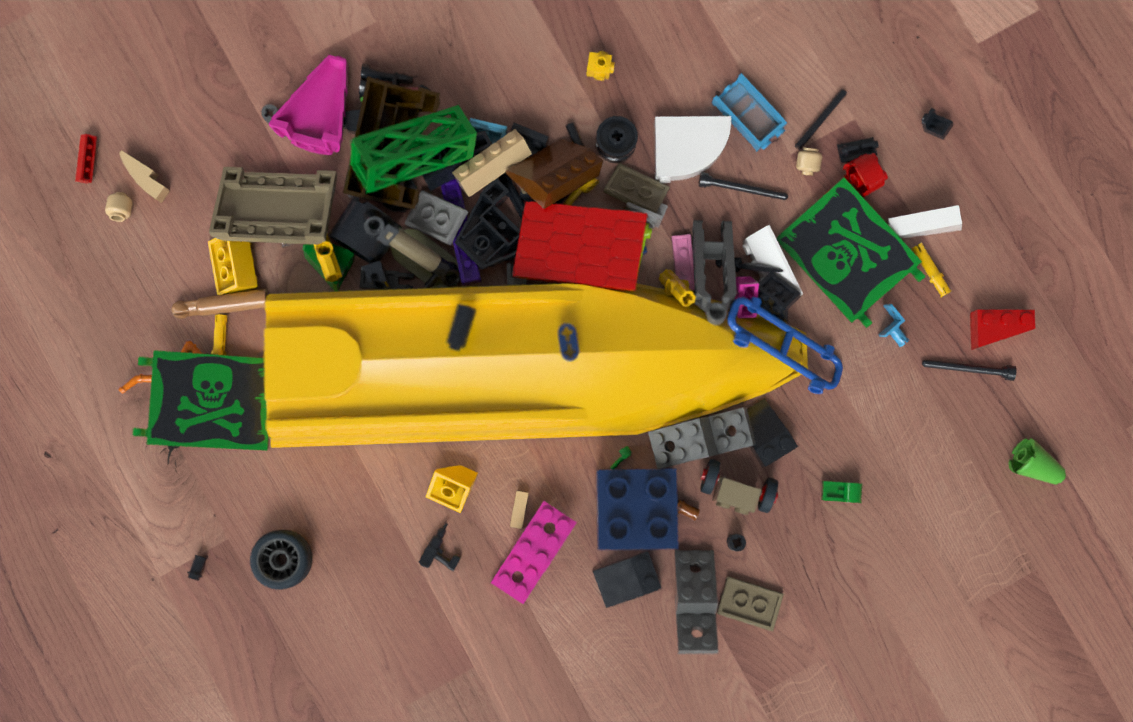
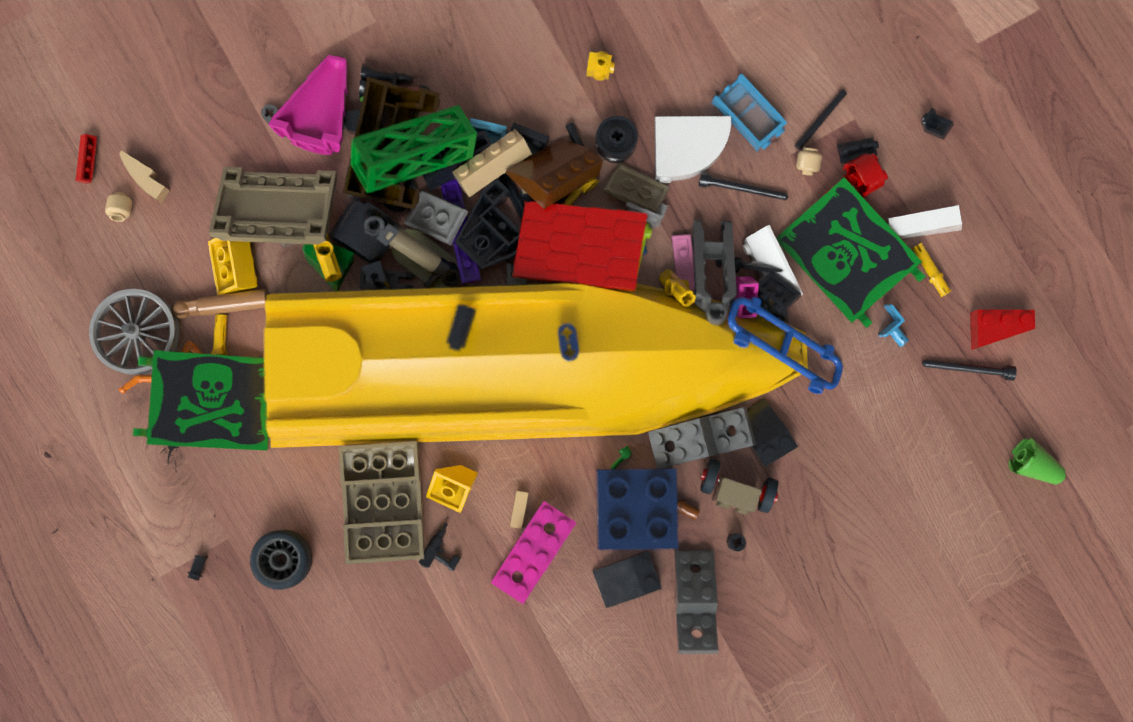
(134, 331): none -> light grey wheel
(382, 502): none -> dark tan slope
(750, 603): dark tan tile -> none
(841, 492): green plate -> none

